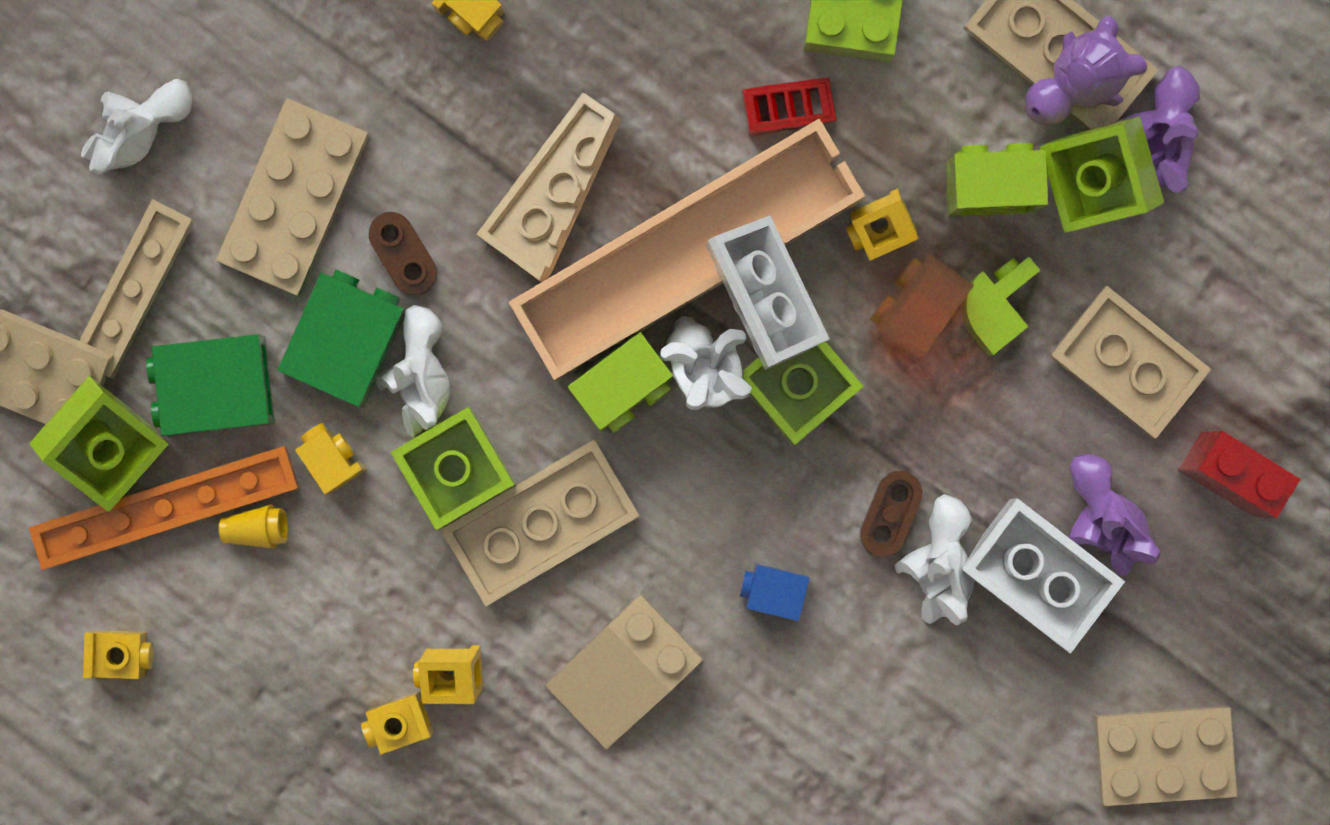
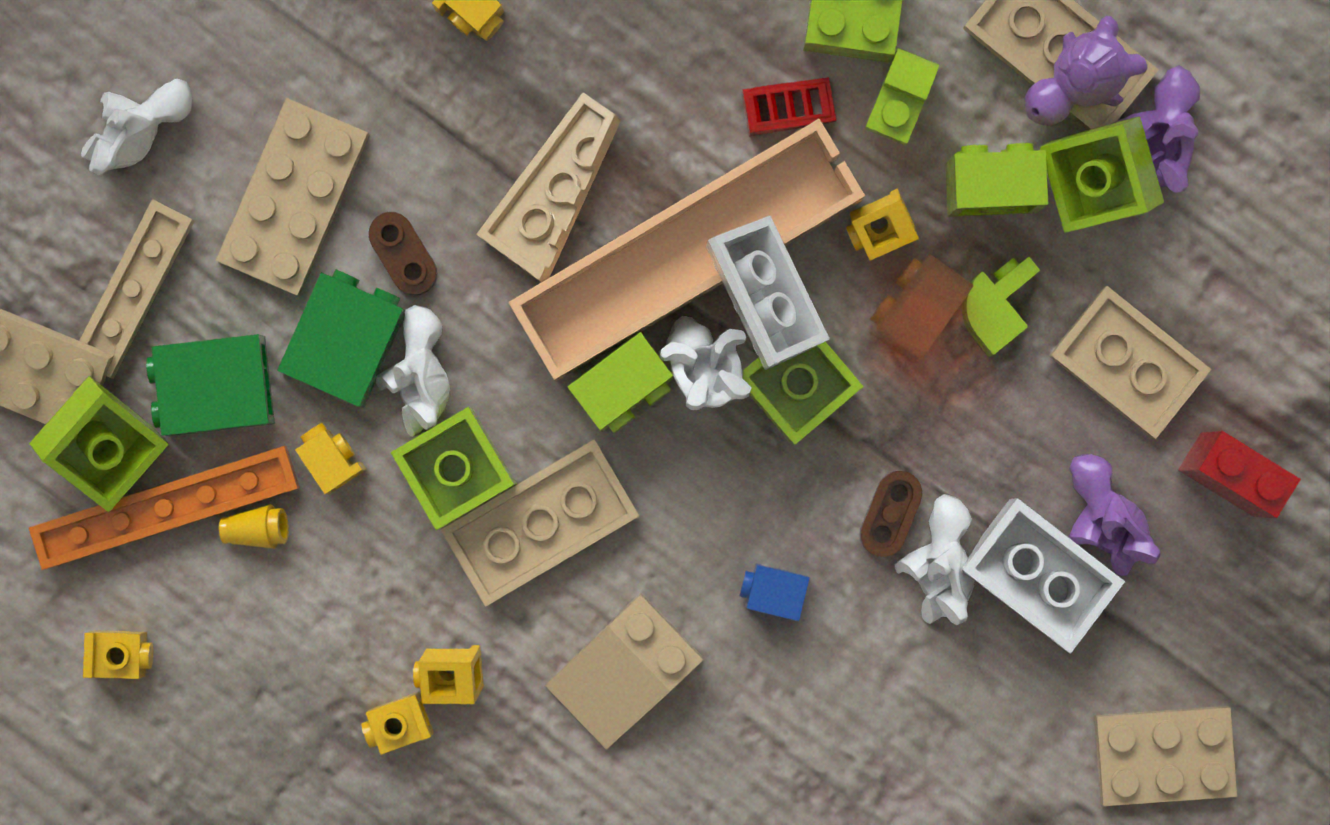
(902, 96): none -> lime brick

